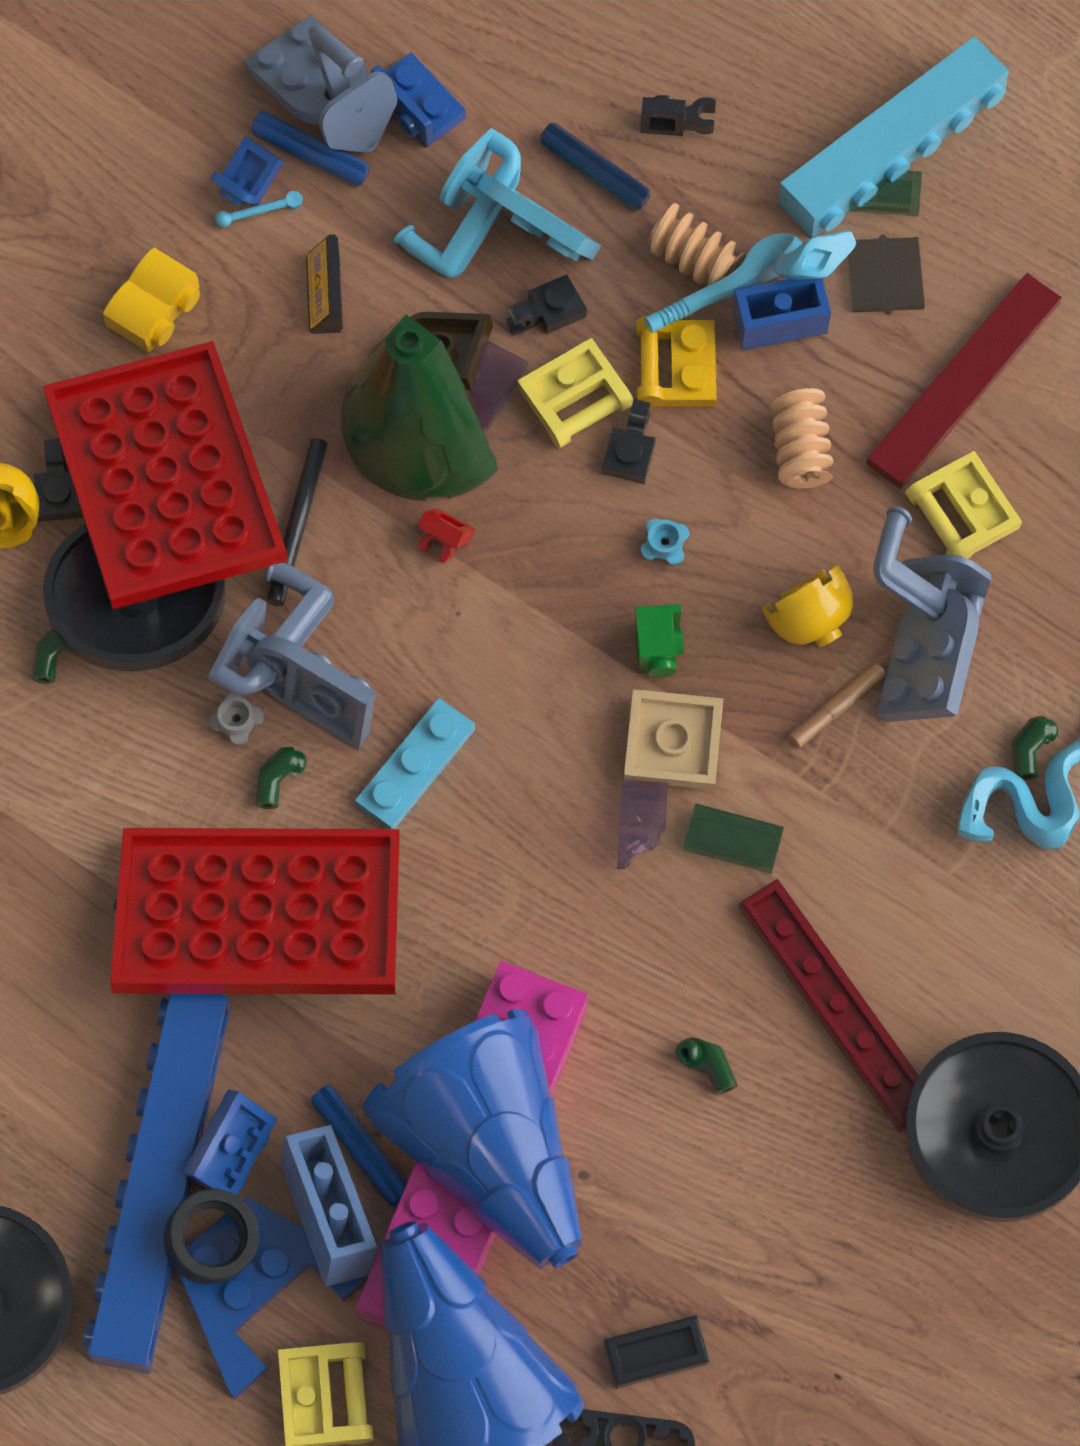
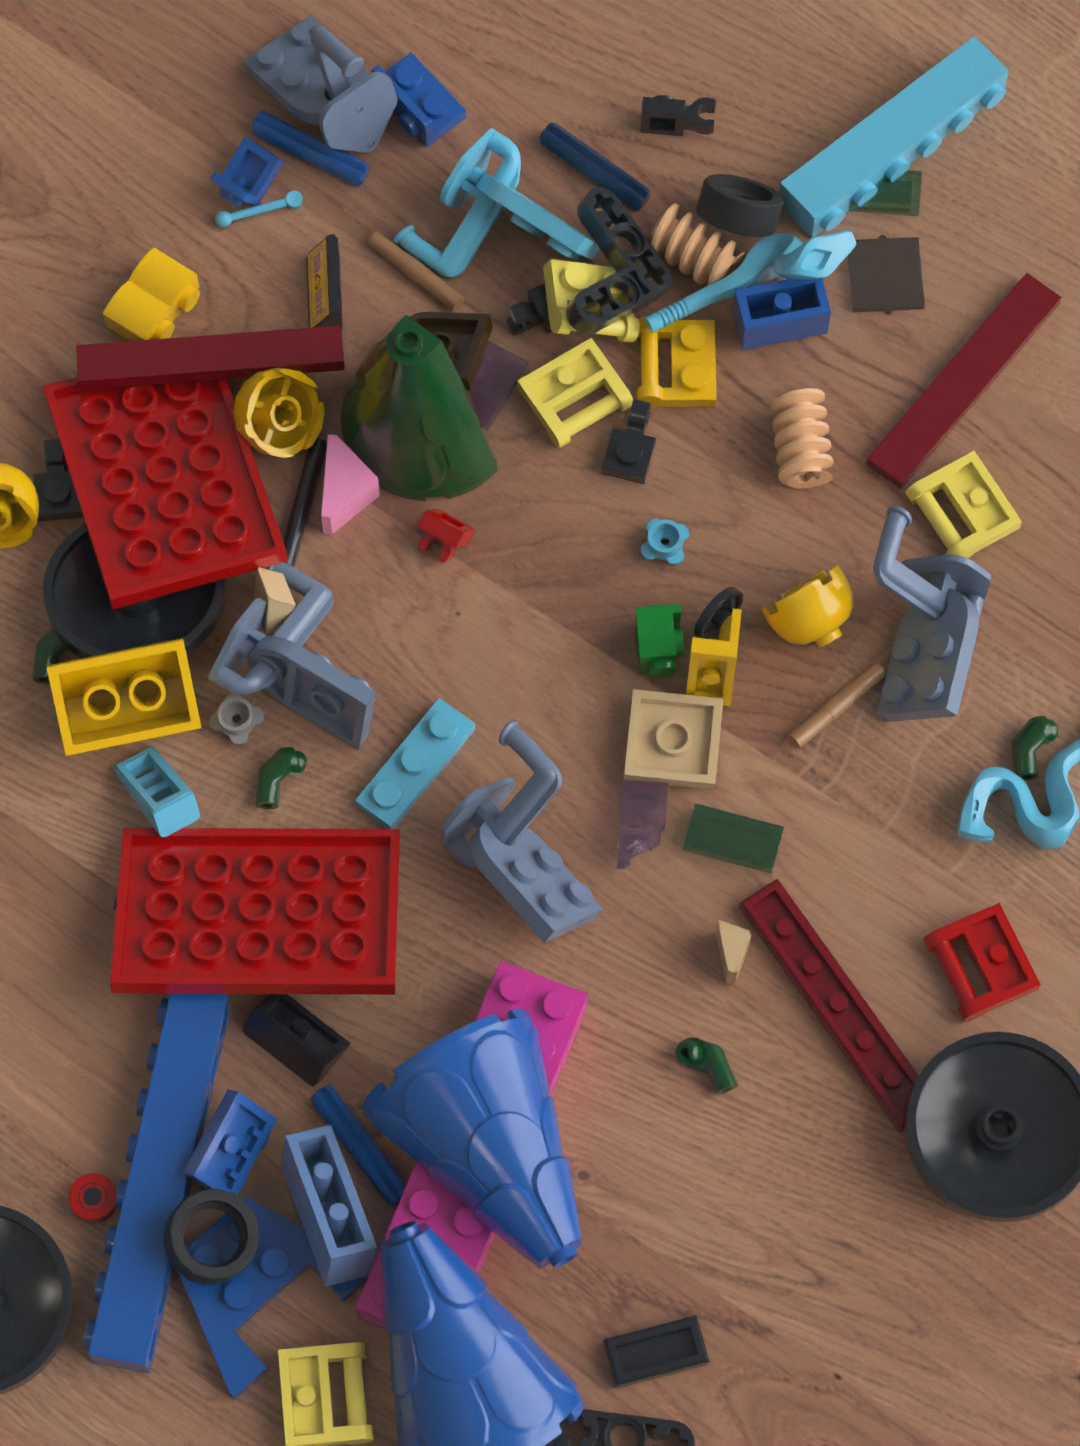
(92, 1198): none -> red tile
(124, 696): none -> yellow slope
(159, 794): none -> medium azure slope
(208, 357): none -> dark red tile
(273, 589): none -> tan slope
(279, 412): none -> yellow cylinder
(295, 1037): none -> black slope
(347, 486): none -> bright pink slope
(416, 271): none -> medium nougat piece
(512, 854): none -> sand blue plate
(566, 280): none -> light yellow plate
(629, 277): none -> black beam
(713, 660): none -> yellow piece
(732, 946): none -> tan slope
(739, 205): none -> black tyre
(996, 956): none -> red plate

